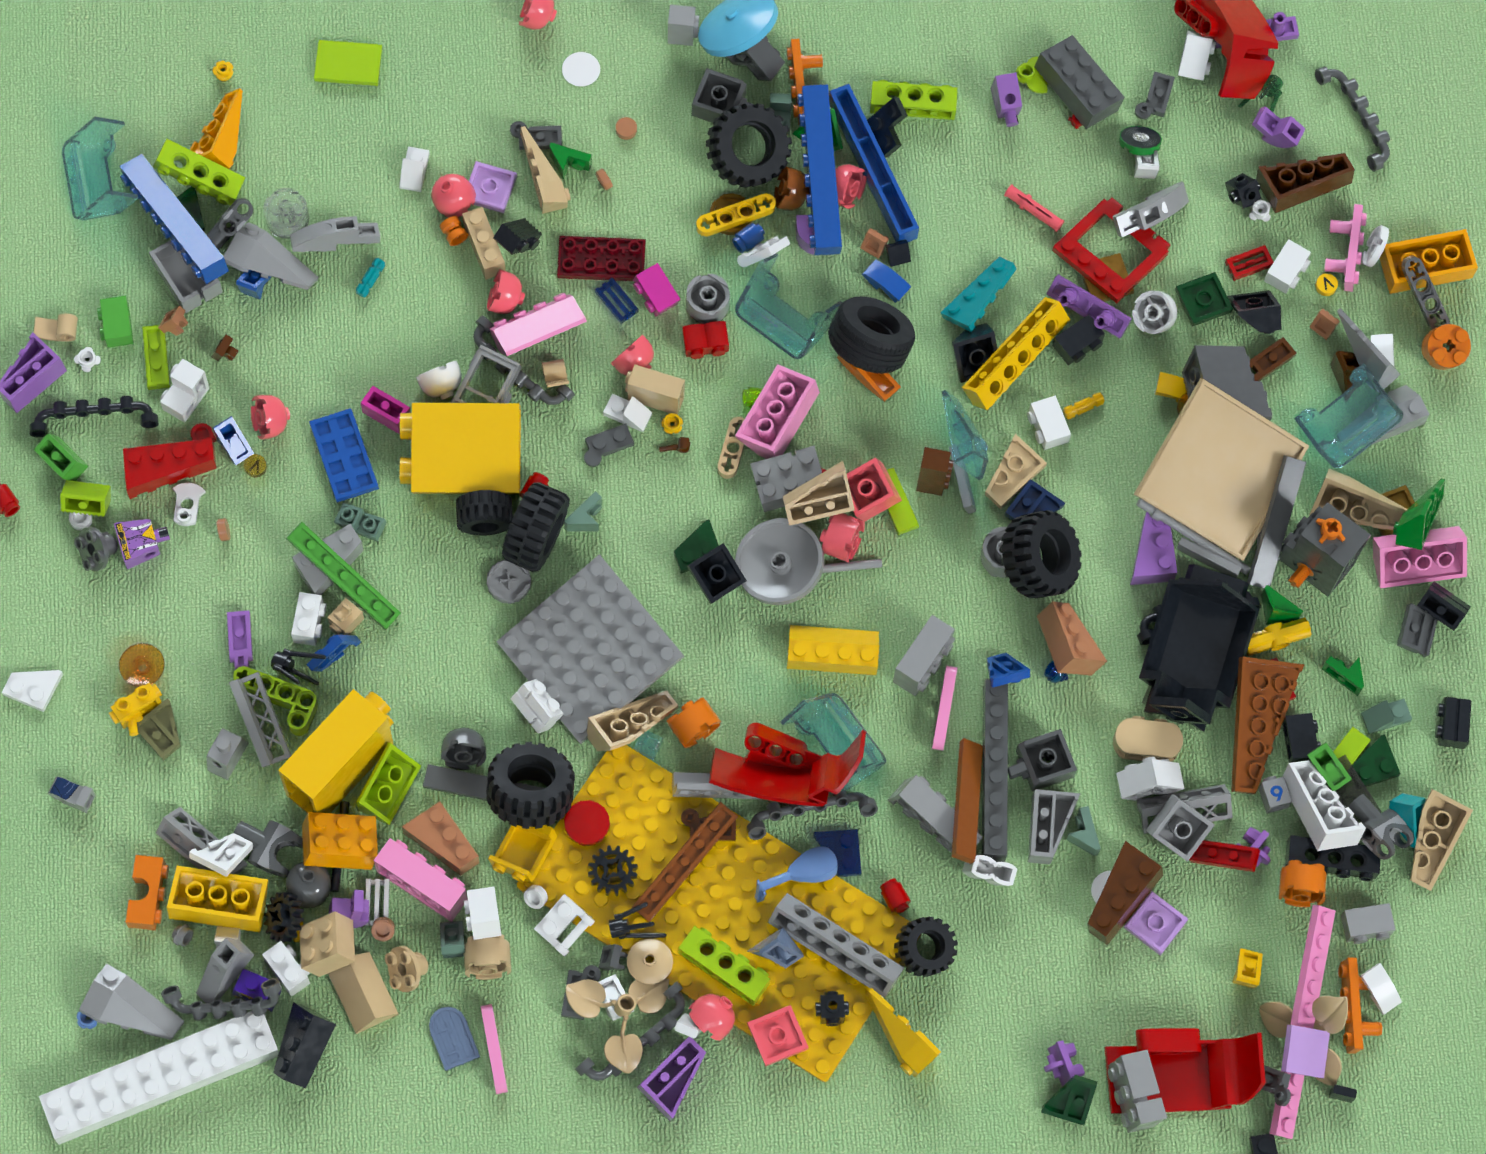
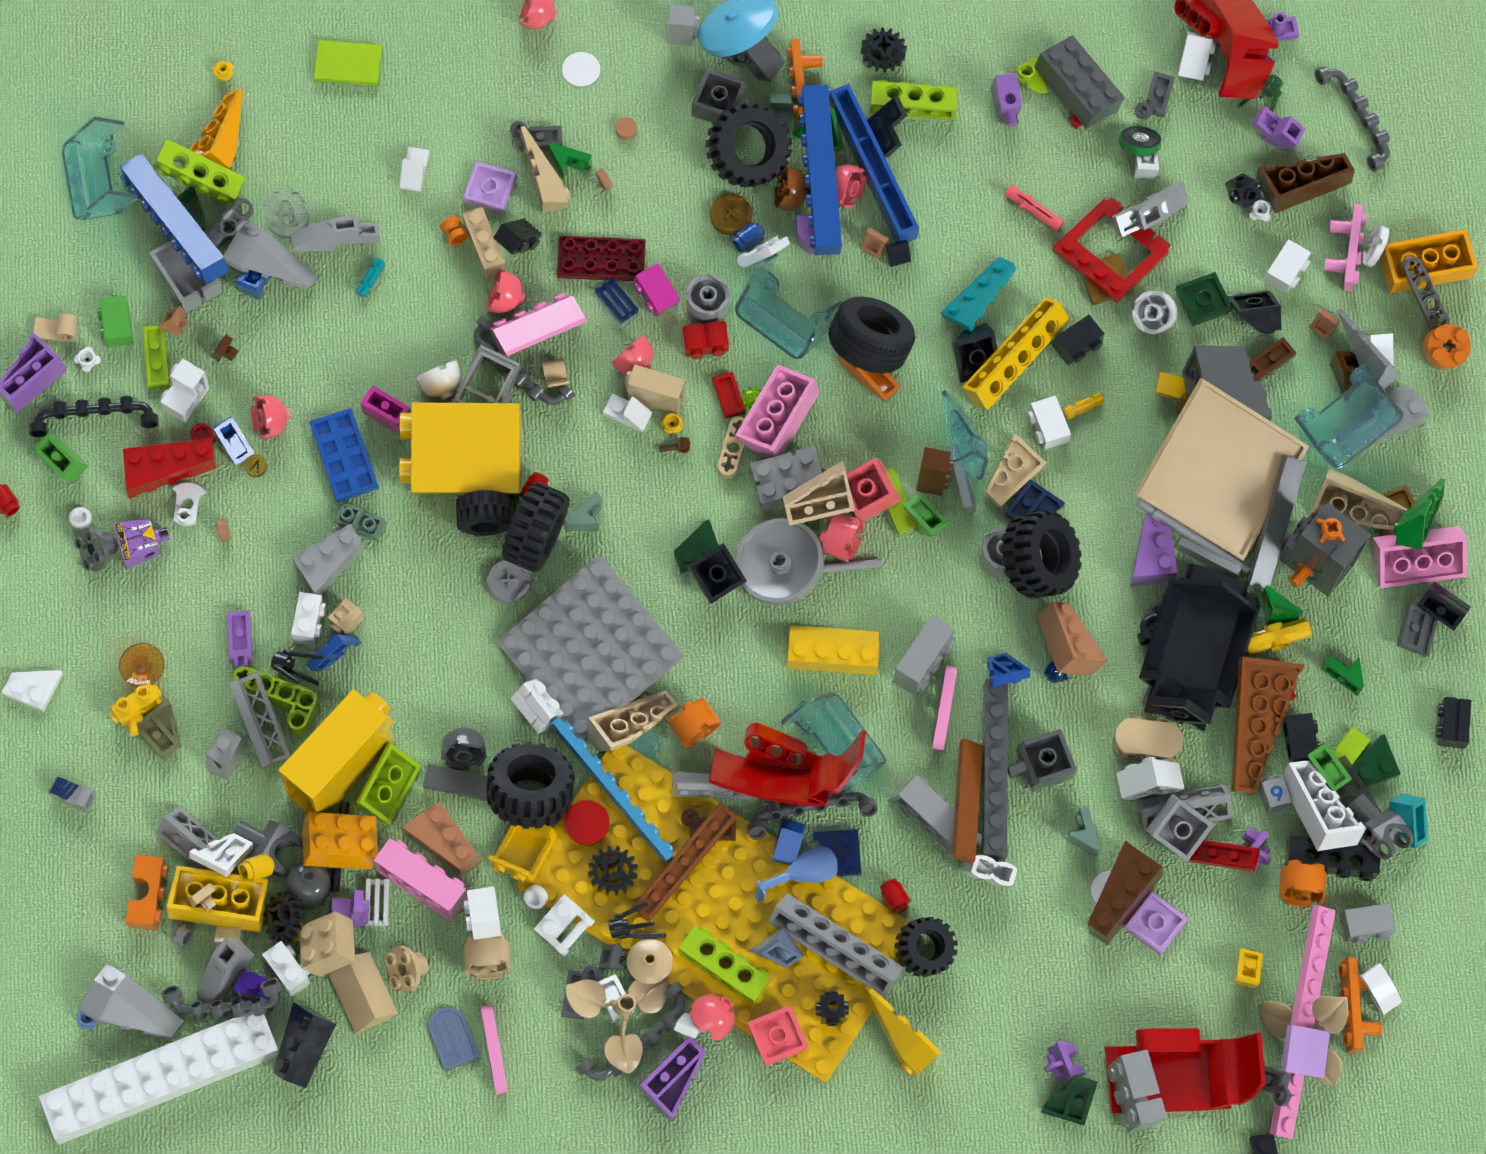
(85, 498): lime brick -> none
(203, 897): none -> tan tile
(256, 867): none -> yellow brick
(343, 575): bright green tile -> none
(383, 929): nougat tile -> none
(452, 939): sand green slope -> none
(453, 195): coral cylinder -> none
(606, 444): dark grey hinge -> none
(607, 783): none -> dark azure plate
(728, 395): none -> red tile
(734, 211): yellow beam -> none
(788, 841): none -> slope
(874, 54): none -> black gear
(888, 280): blue slope -> none
(925, 515): none -> bright green slope
(1048, 822): light grey wedge -> none
(1084, 303): medium lavender plate -> none
(1238, 275): red tile -> none
(1326, 284): yellow tile -> none
(1343, 1093): black tile -> none
(1386, 715): sand green slope -> none
(1438, 832): tan wedge -> none

